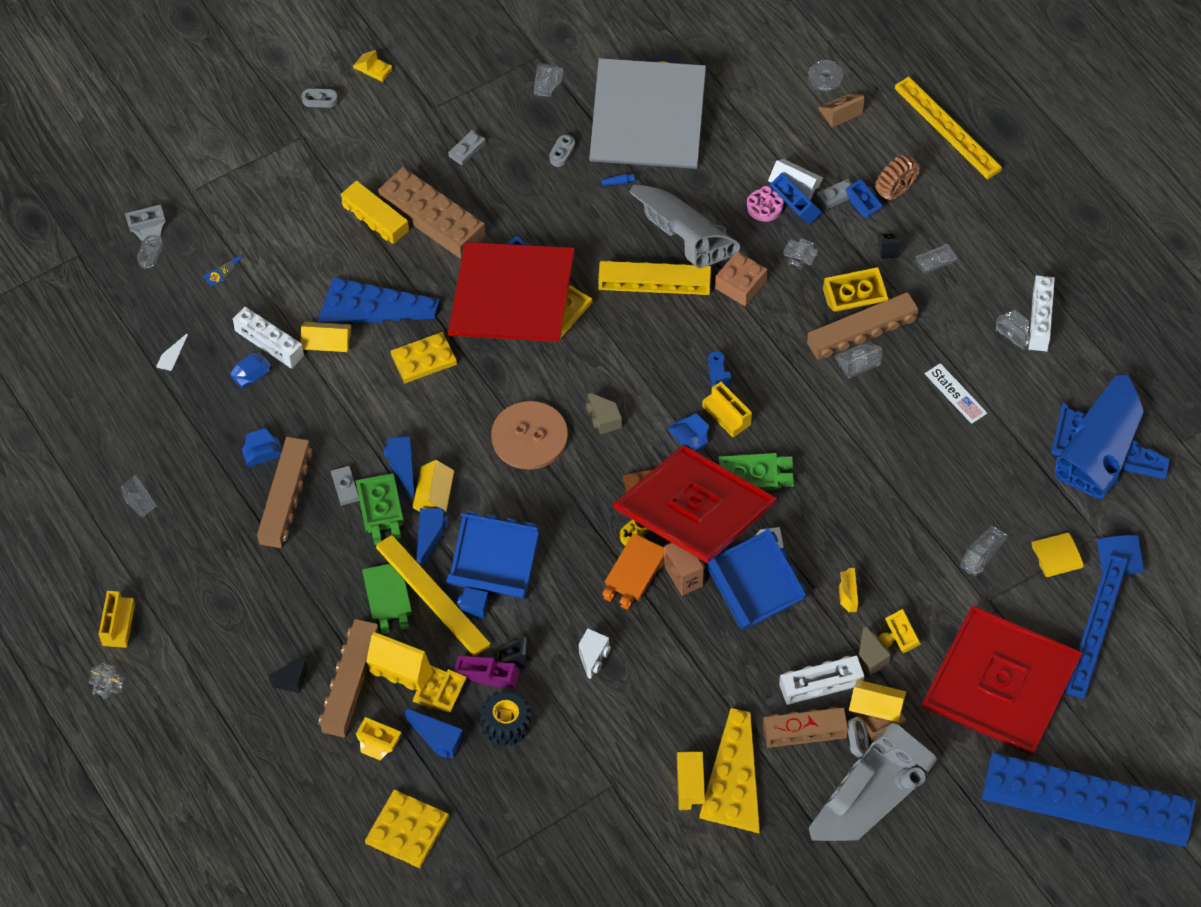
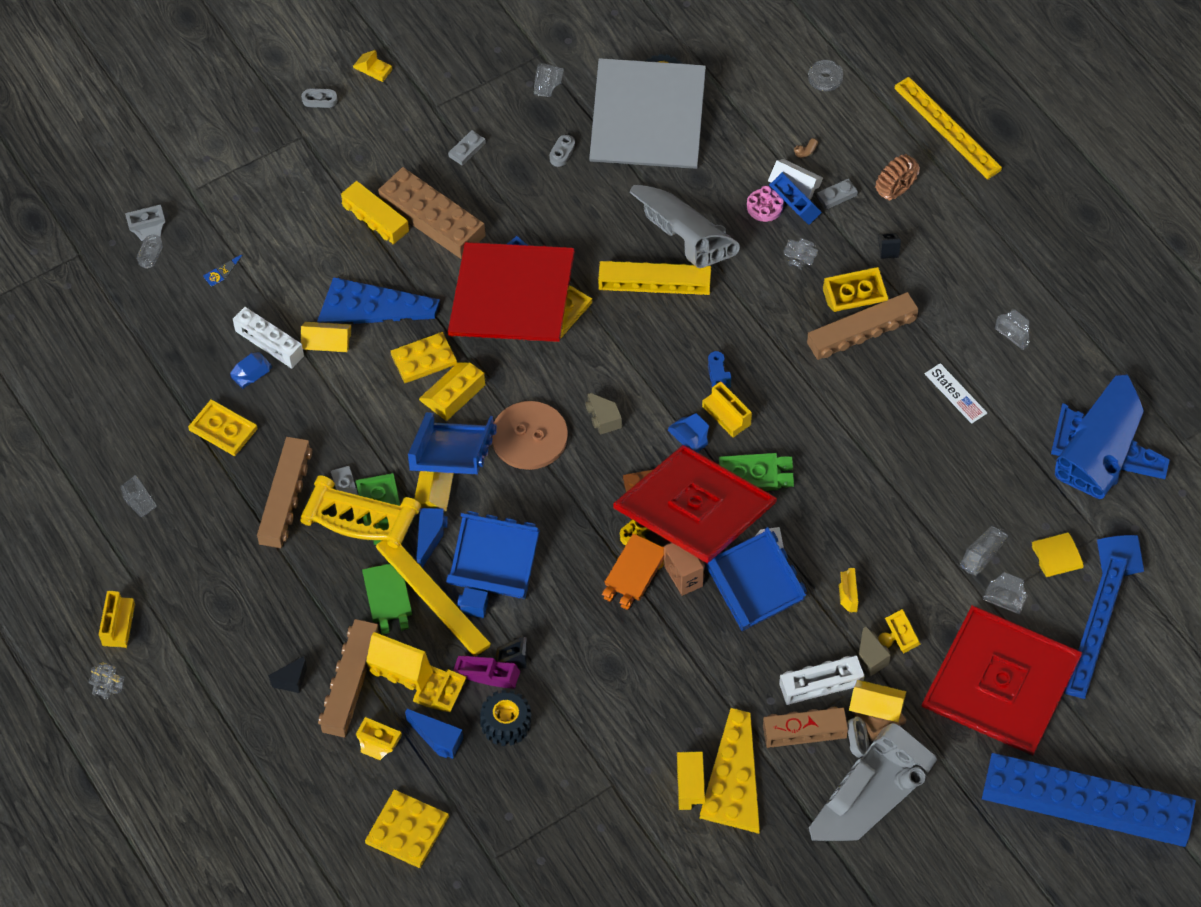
(170, 356): white sticker -> none
(222, 427): none -> yellow plate
(261, 447): blue slope -> none
(325, 496): none -> yellow piece
(400, 459): blue slope -> none
(450, 446): none -> blue panel
(454, 390): none -> yellow slope
(592, 650): white slope -> none
(621, 179): blue animal -> none
(741, 278): nougat brick -> none
(806, 151): none -> medium nougat arm
(842, 109): medium nougat slope -> none
(859, 359): clear slope -> none
(863, 198): blue slope -> none
(935, 258): clear plate -> none
(1006, 592): none -> clear slope
(1041, 313): white brick -> none

